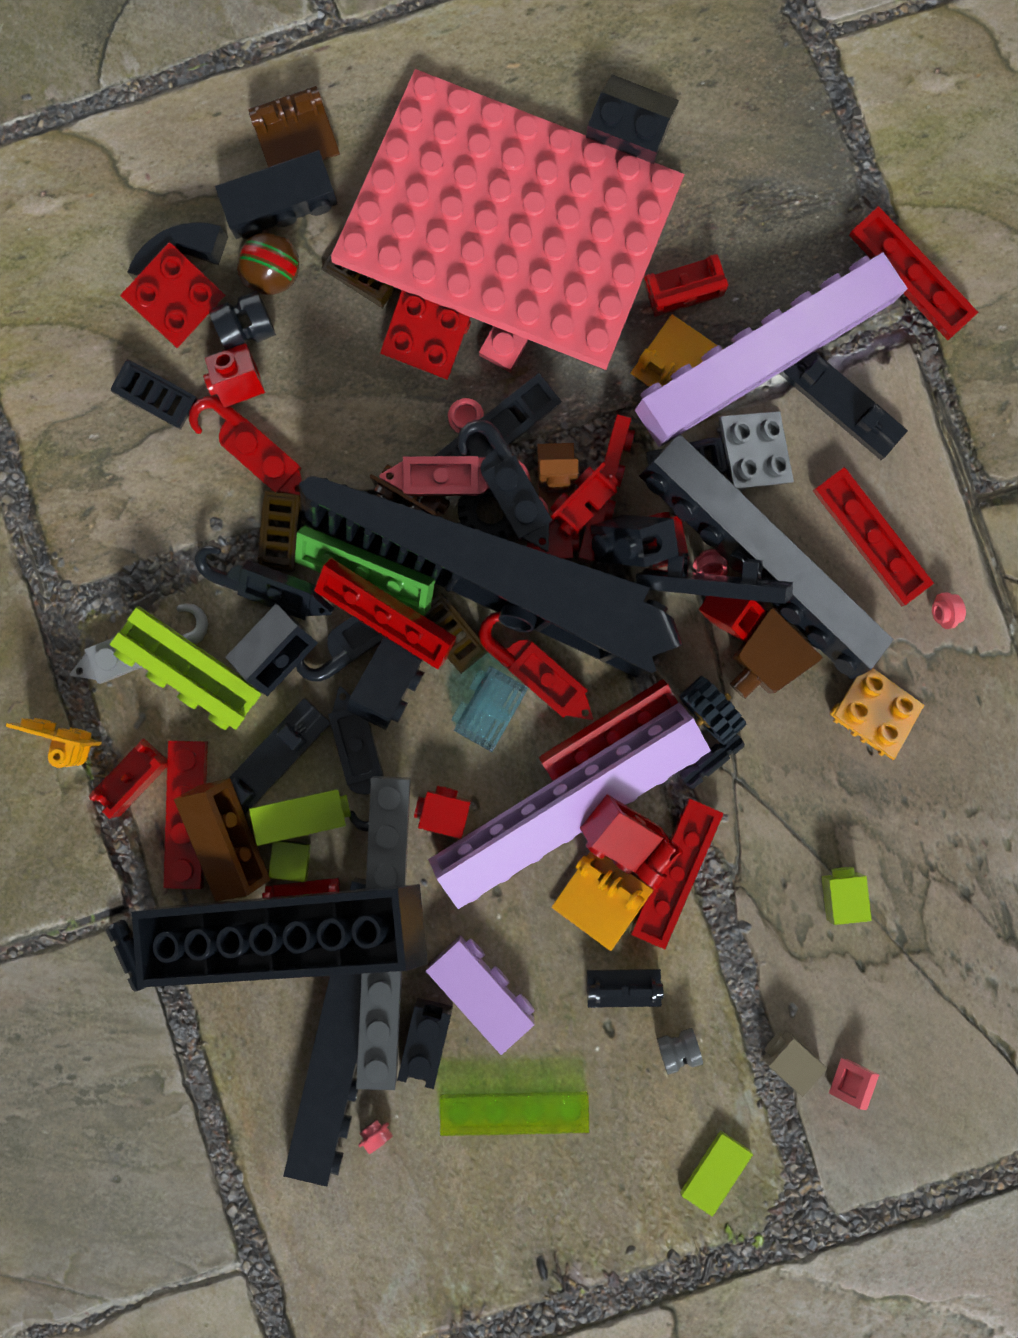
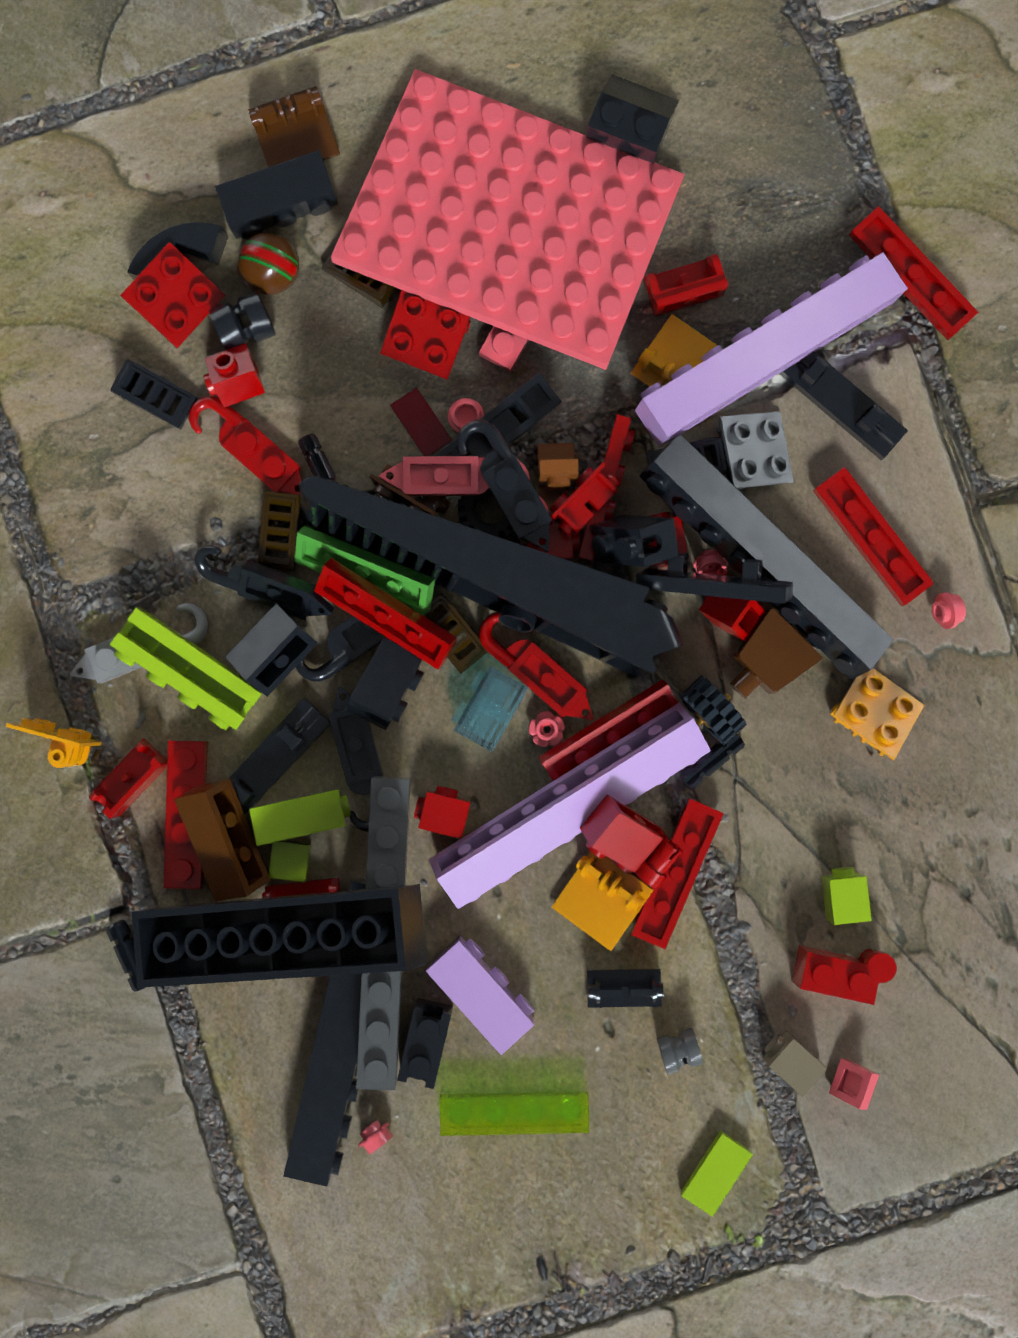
(315, 458): none -> black axle
(420, 422): none -> dark red sticker
(556, 726): none -> coral plate
(843, 974): none -> red hinge

